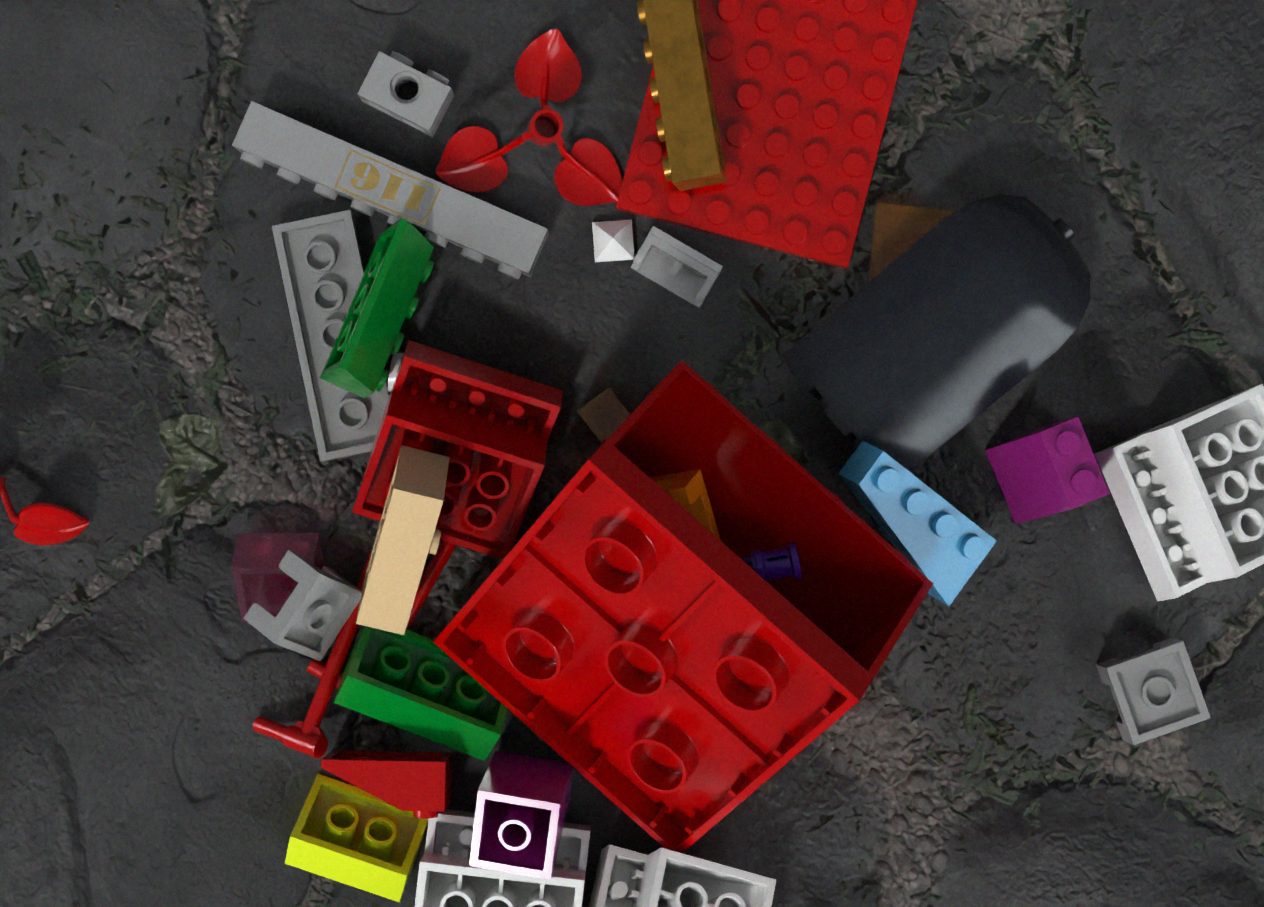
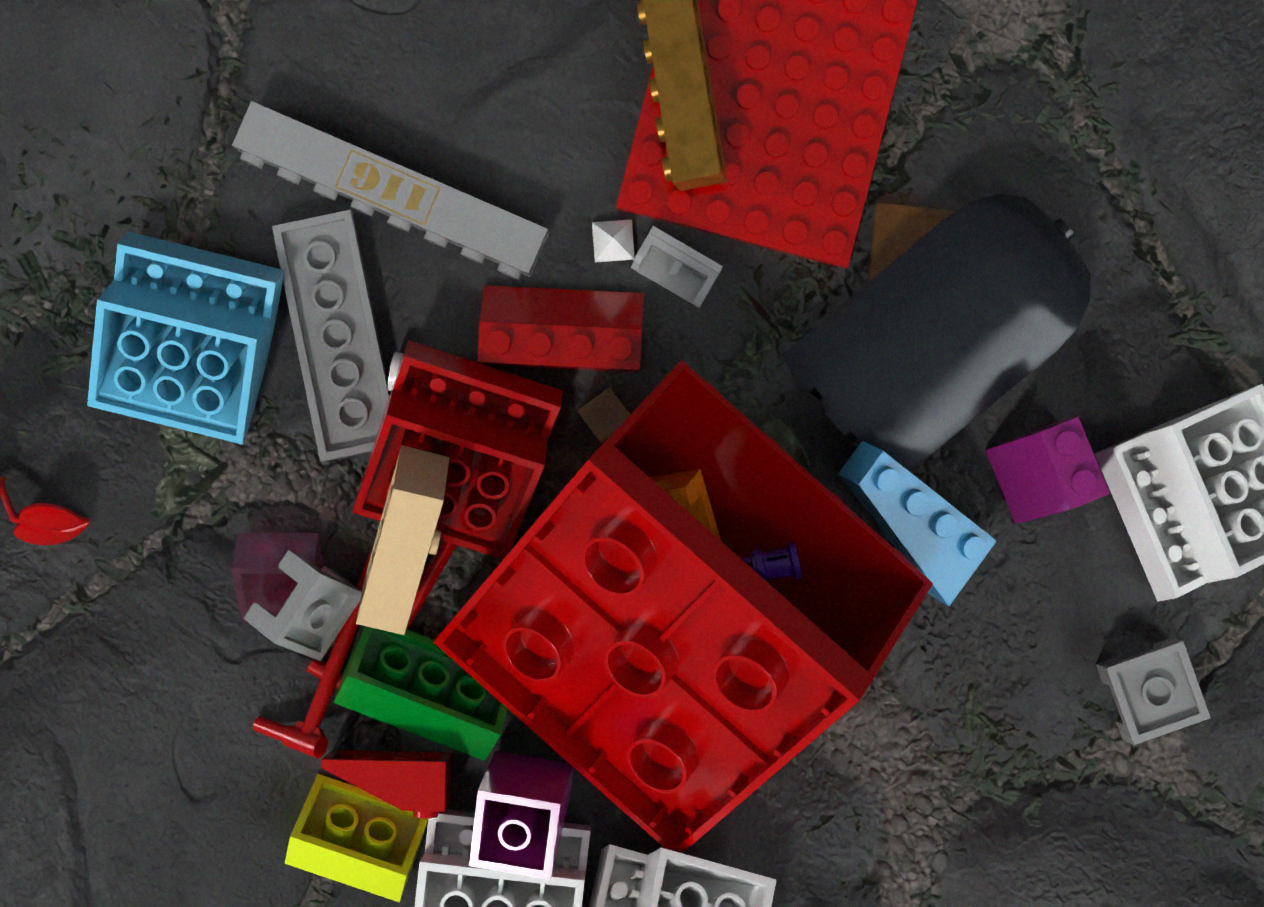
(183, 337): none -> medium azure slope
(379, 310): green slope -> none
(421, 112): light grey brick -> none
(553, 73): red plant -> none
(560, 329): none -> red slope

